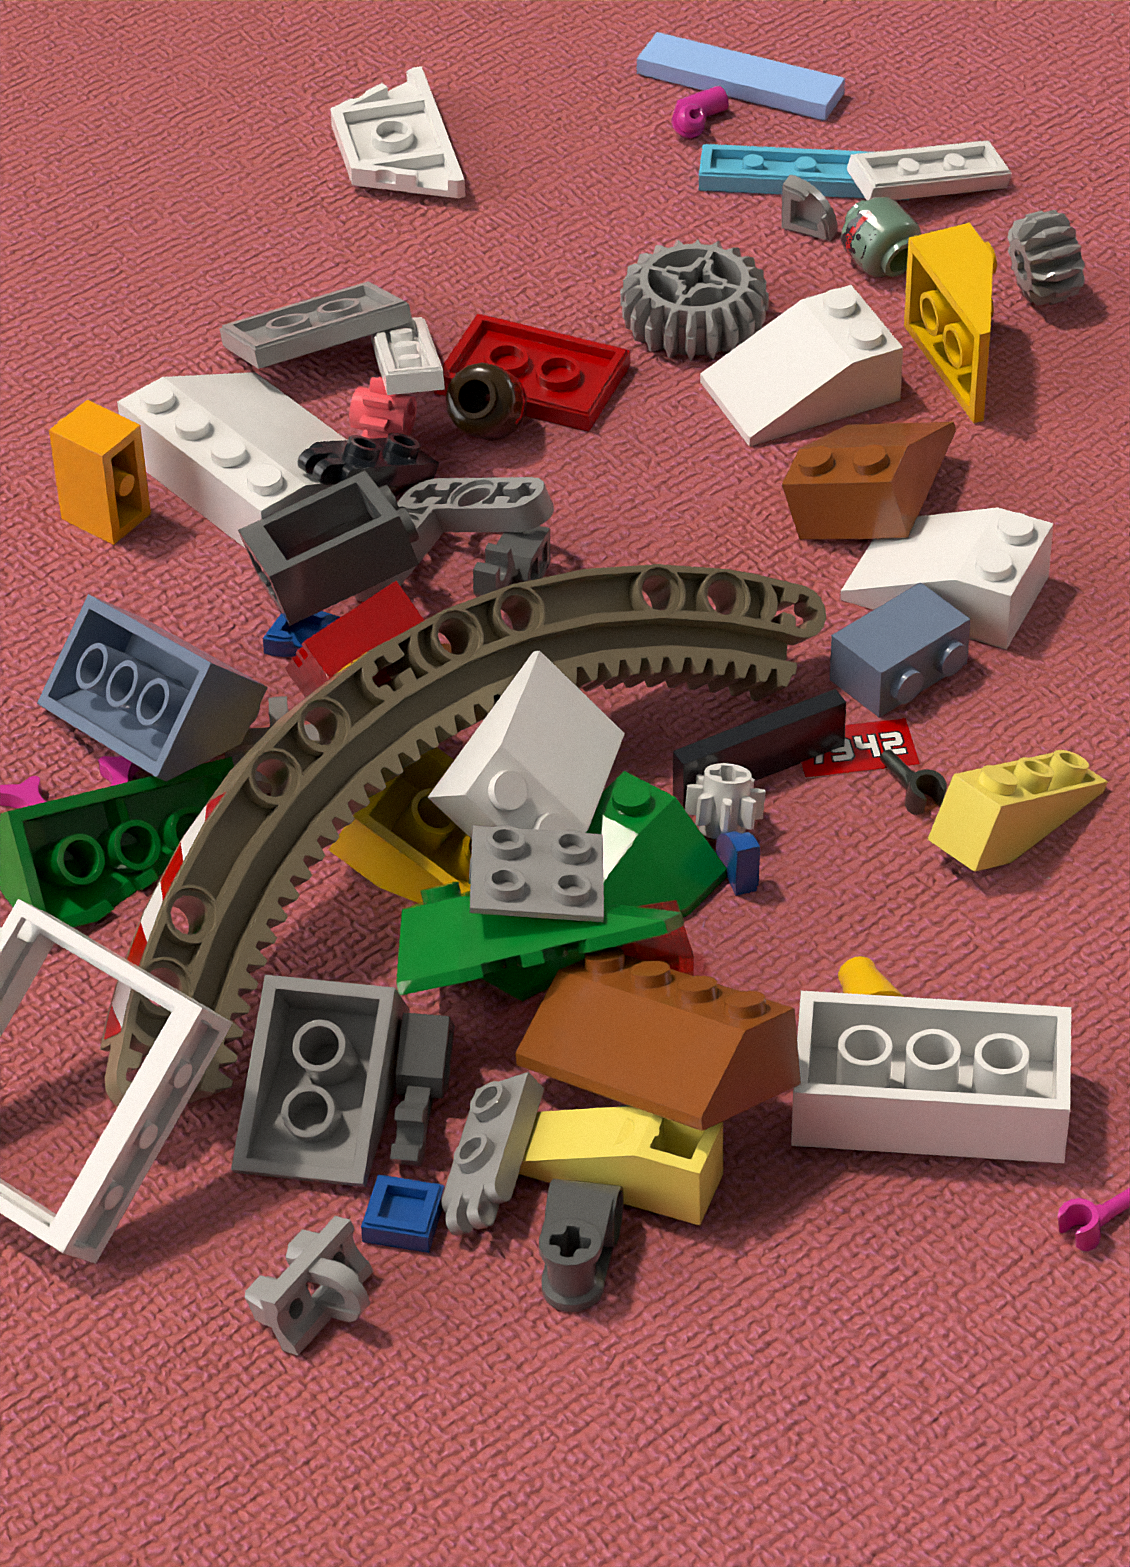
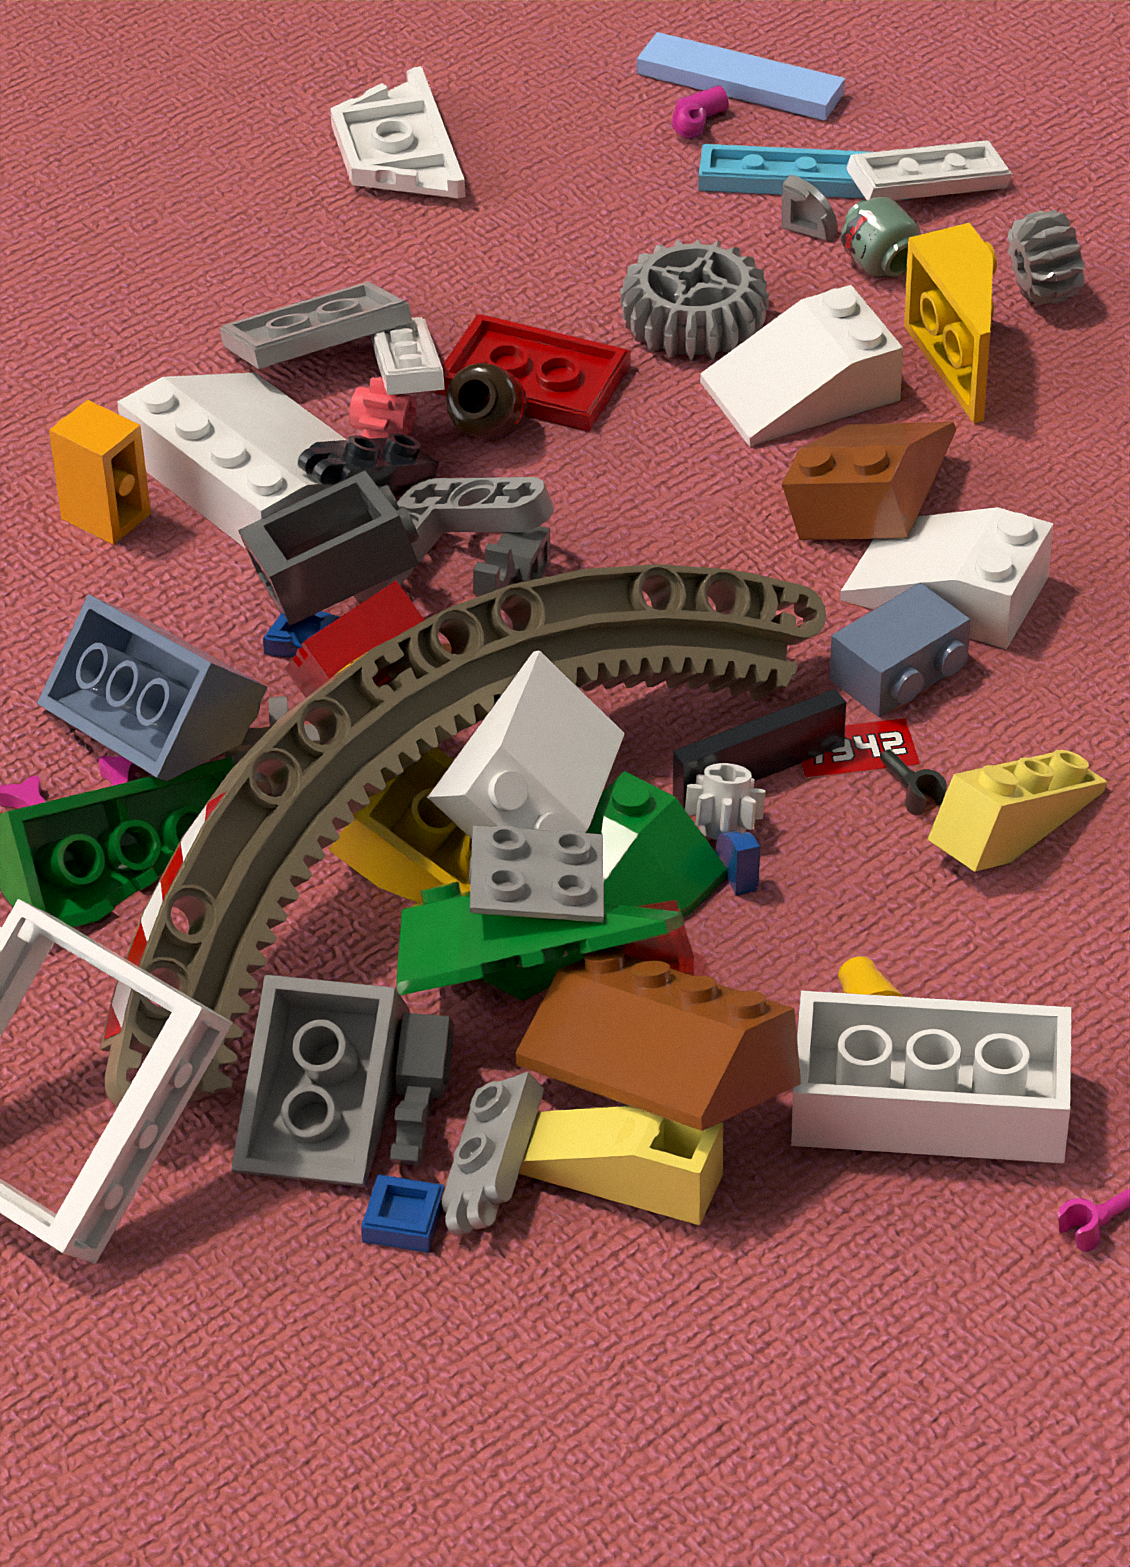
(320, 1258): light grey hips -> none
(578, 1241): dark grey piece -> none

